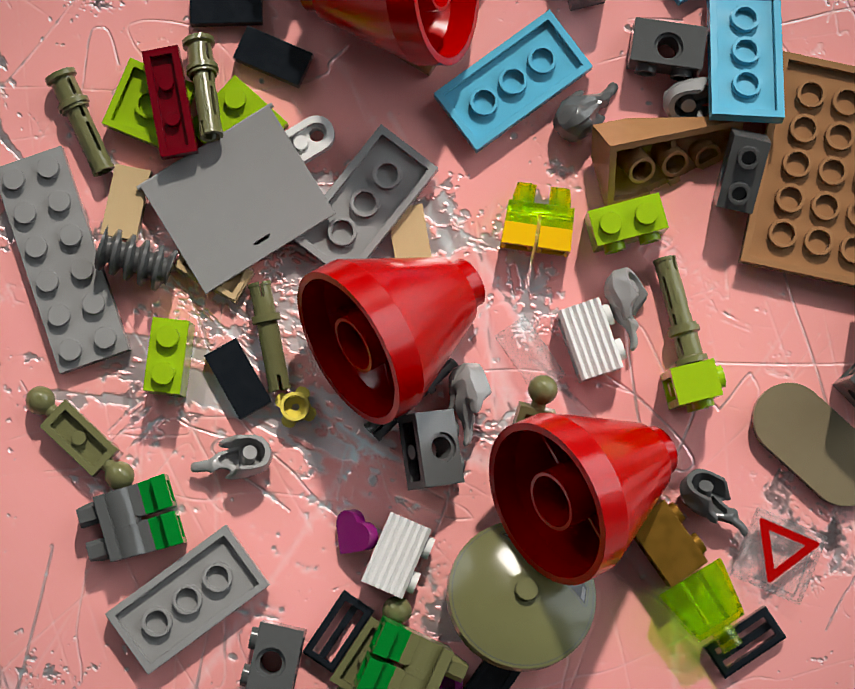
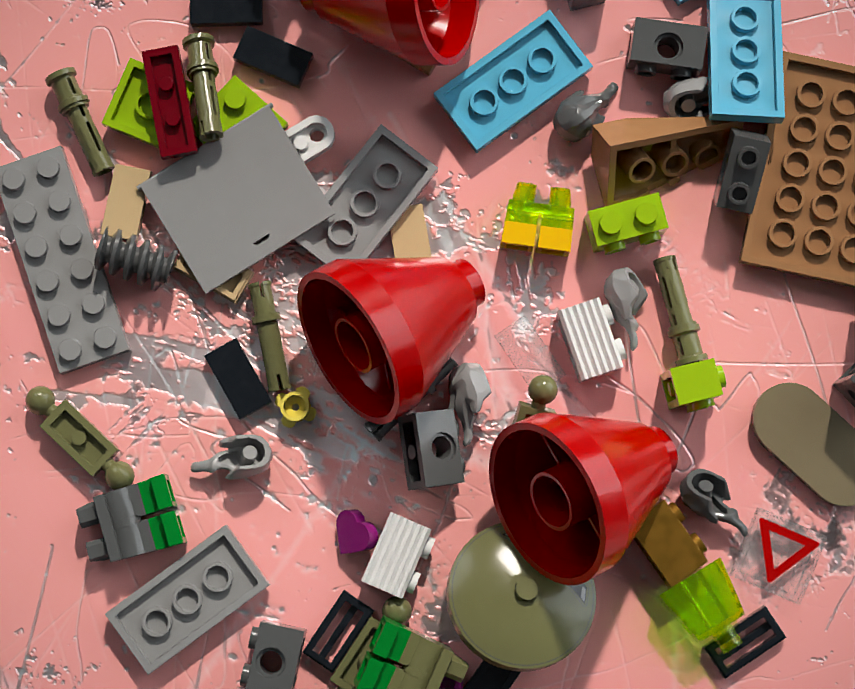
(169, 357): lime brick -> none

